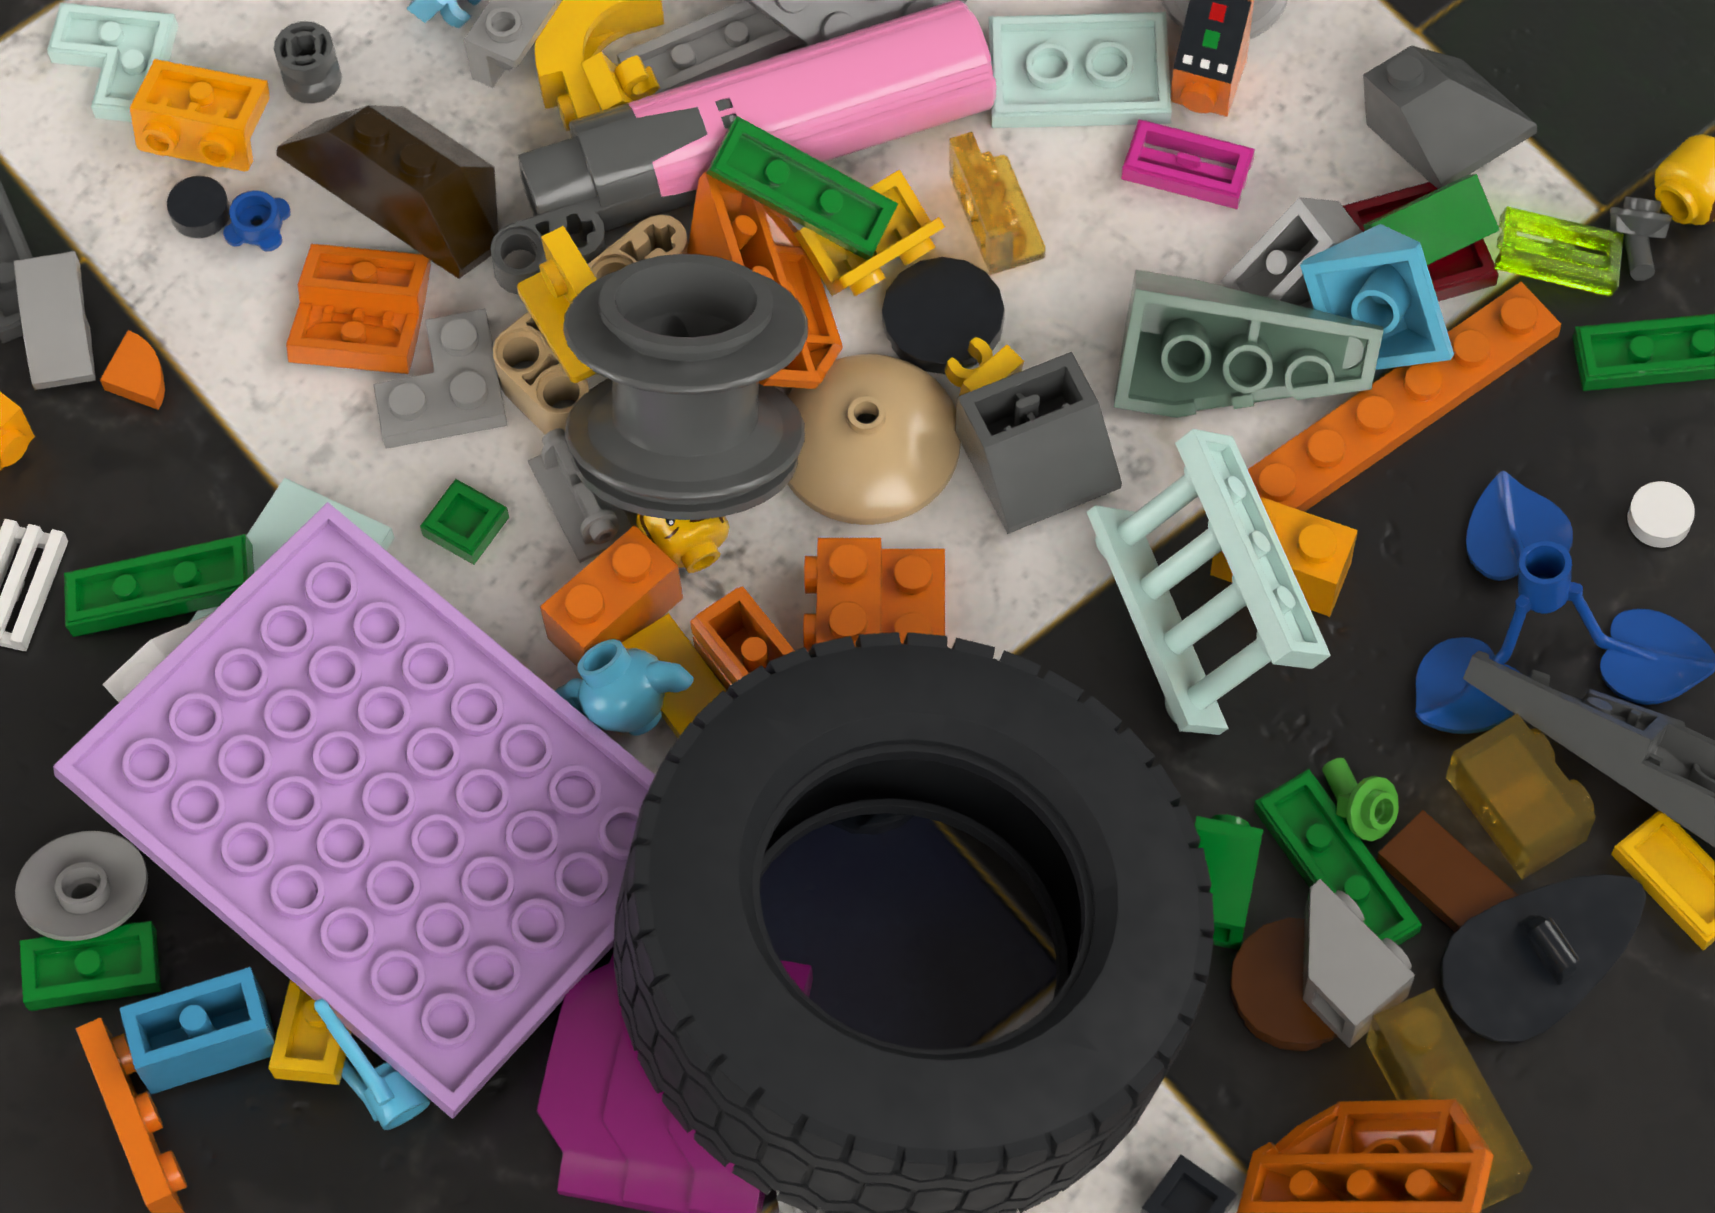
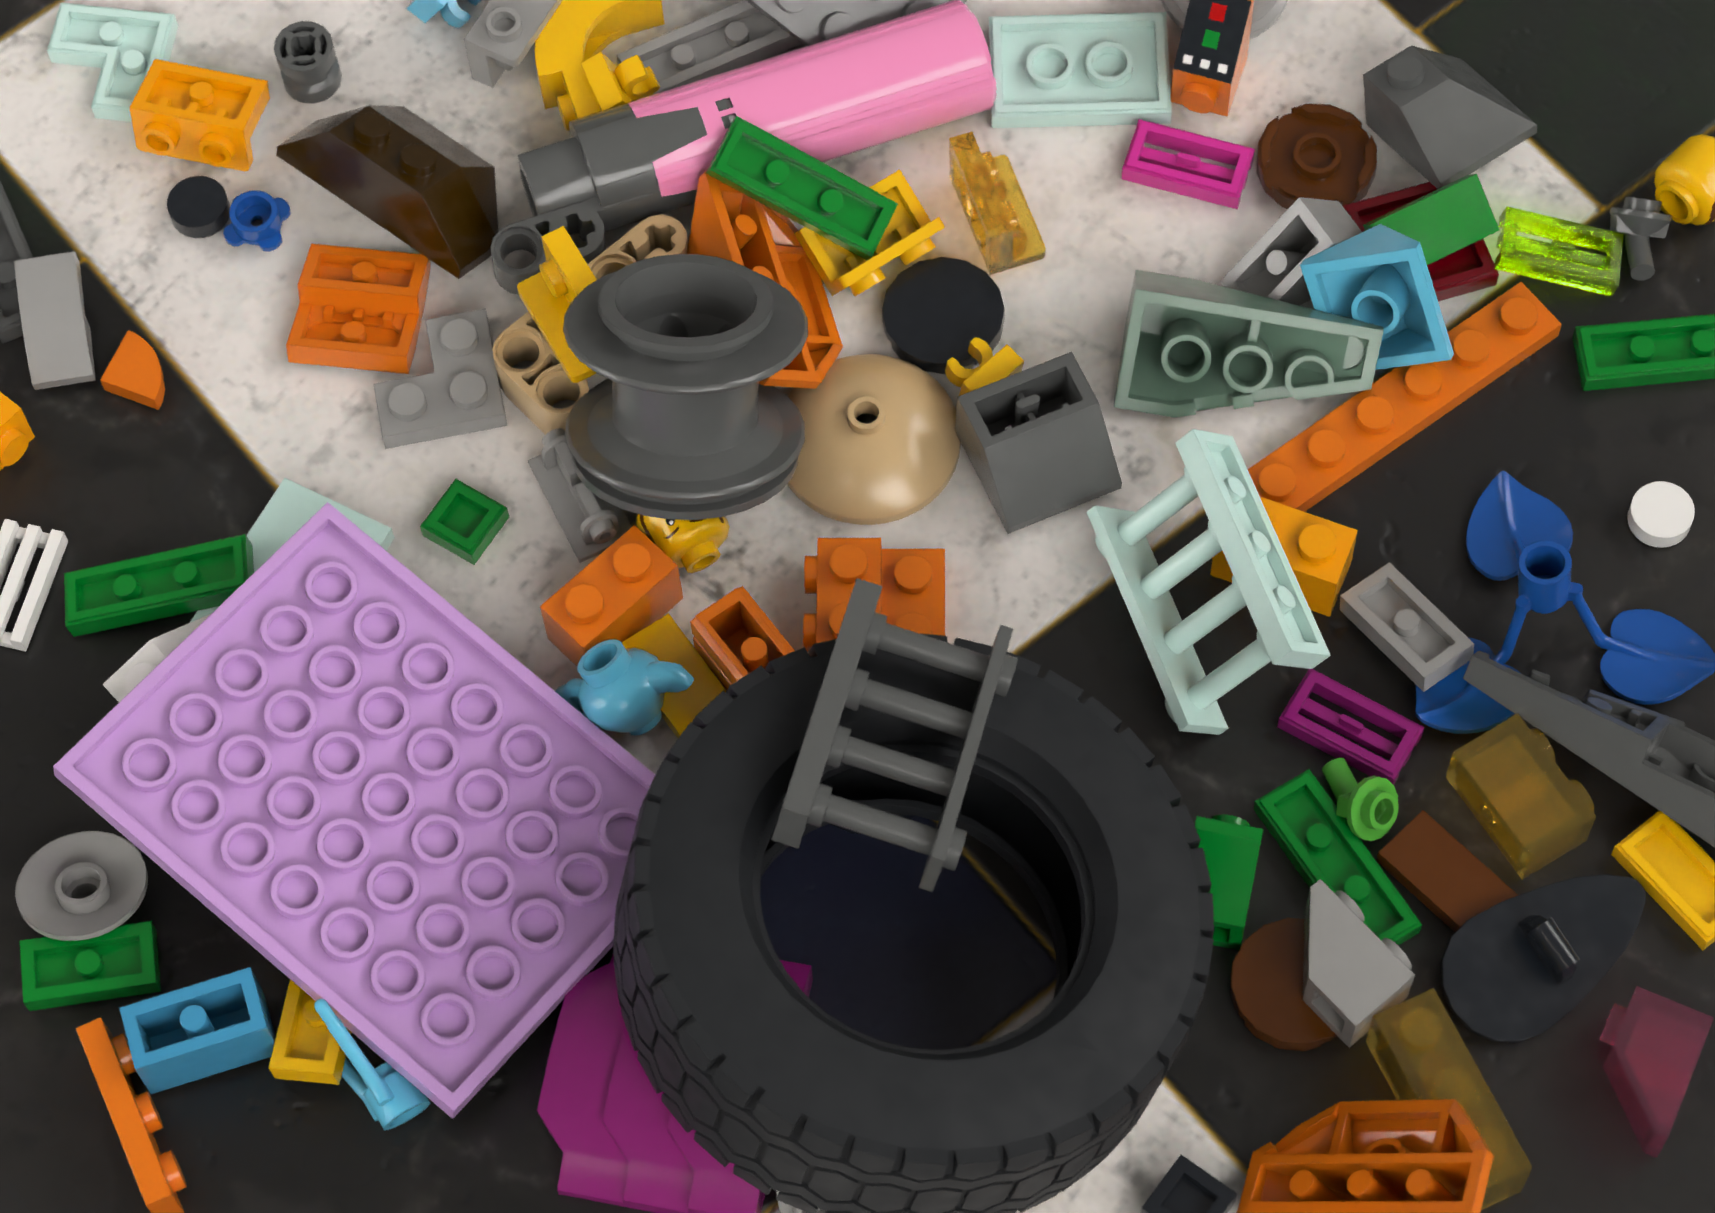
(831, 744): none -> dark grey fence
(1316, 156): none -> reddish brown tile
(1339, 746): none -> magenta tile
(1406, 626): none -> light grey plate
(1652, 1061): none -> clear pink slope

